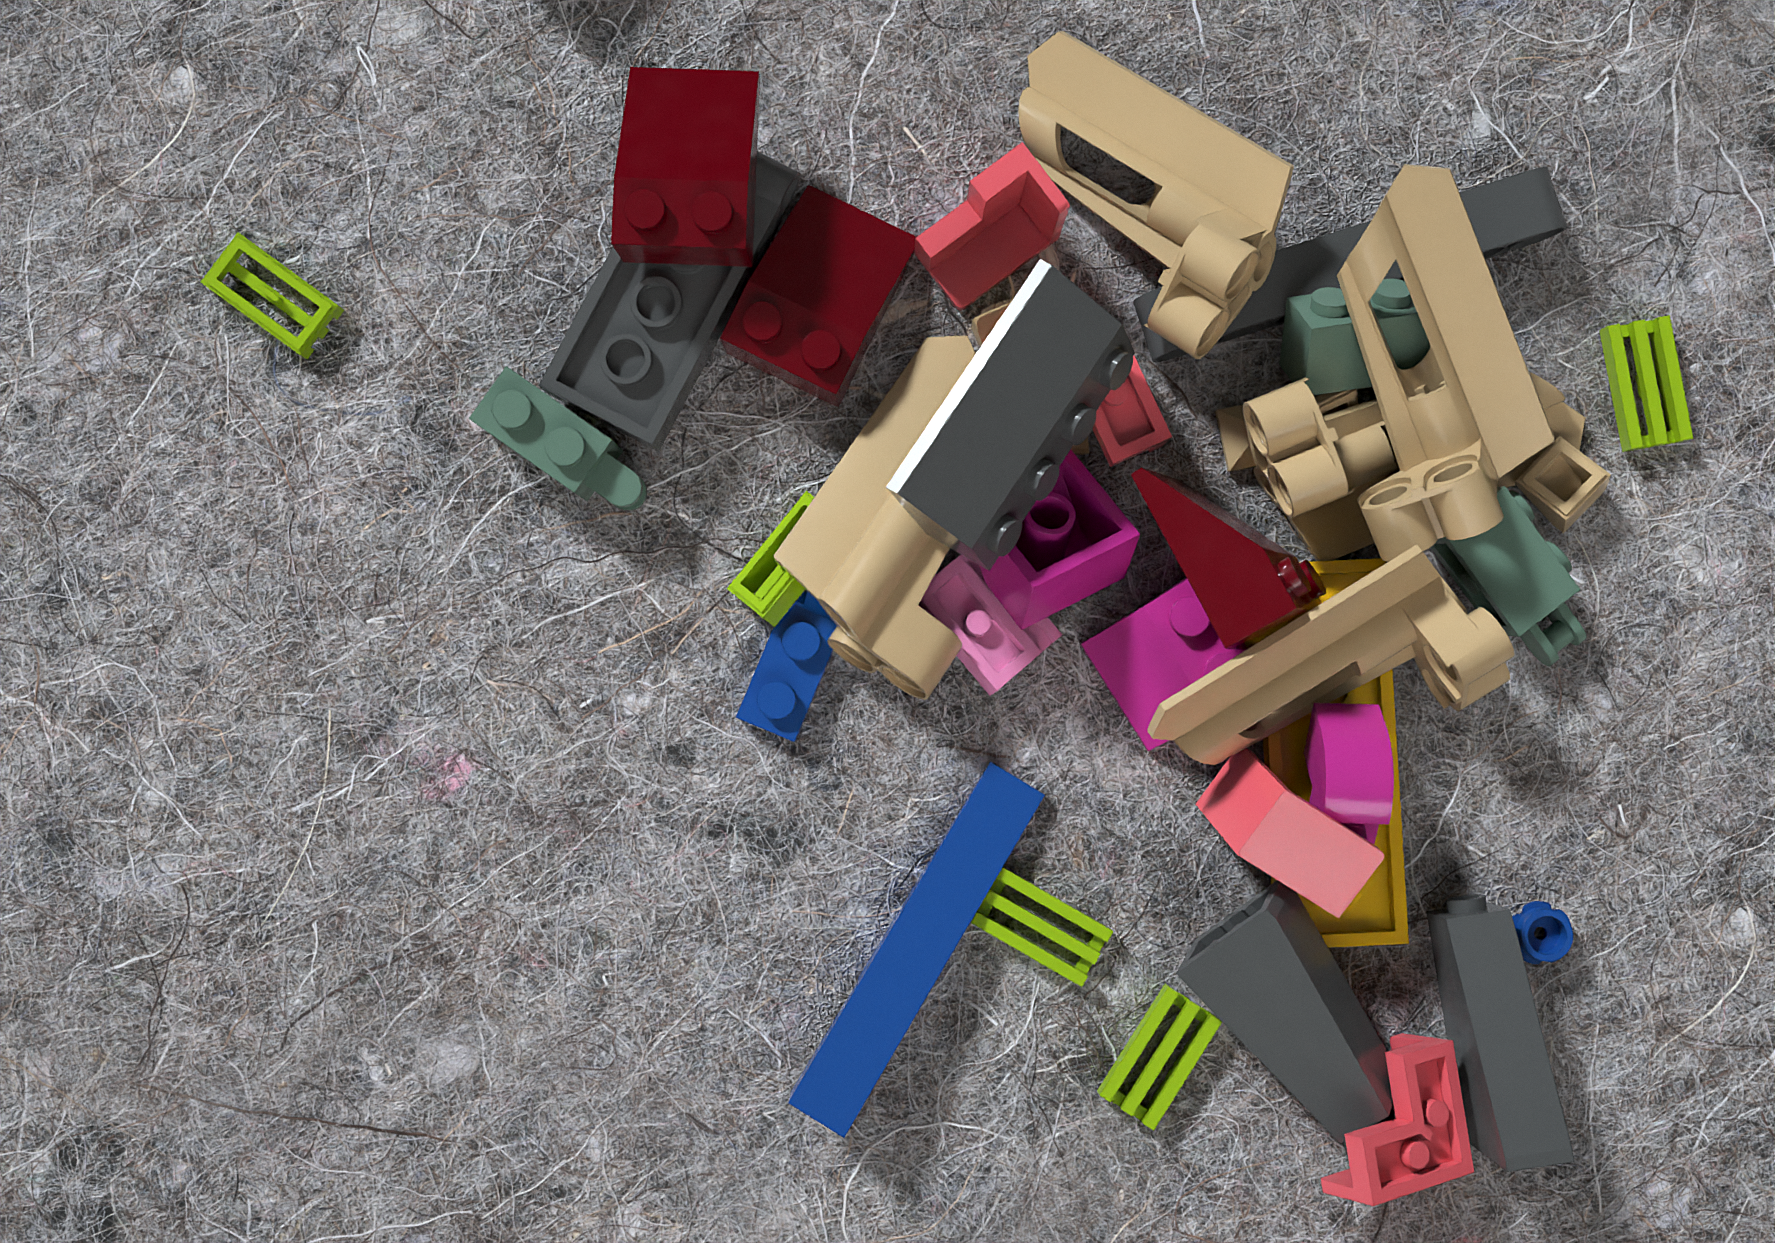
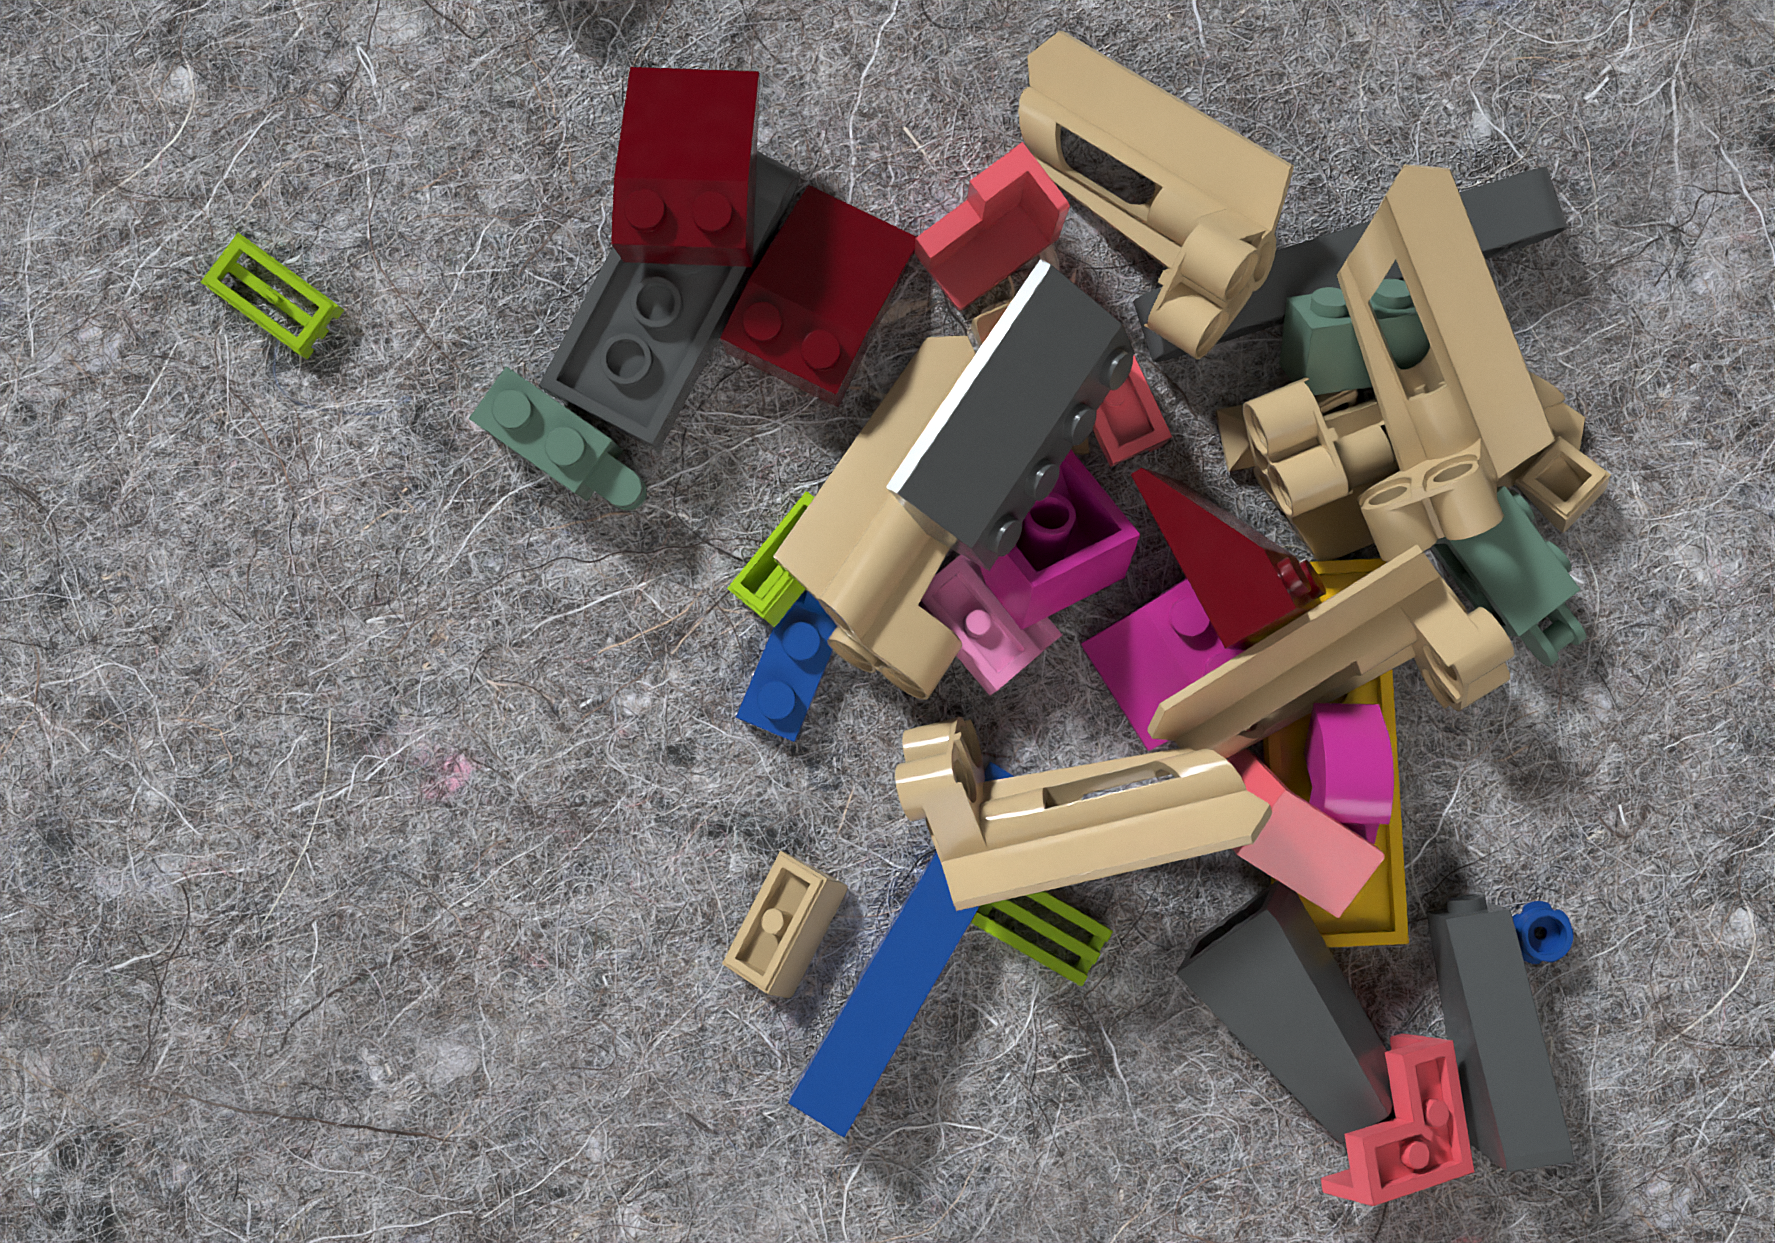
(785, 926): none -> tan slope
(1039, 833): none -> tan panel
(1180, 1069): lime tile -> none
(1668, 378): lime tile -> none

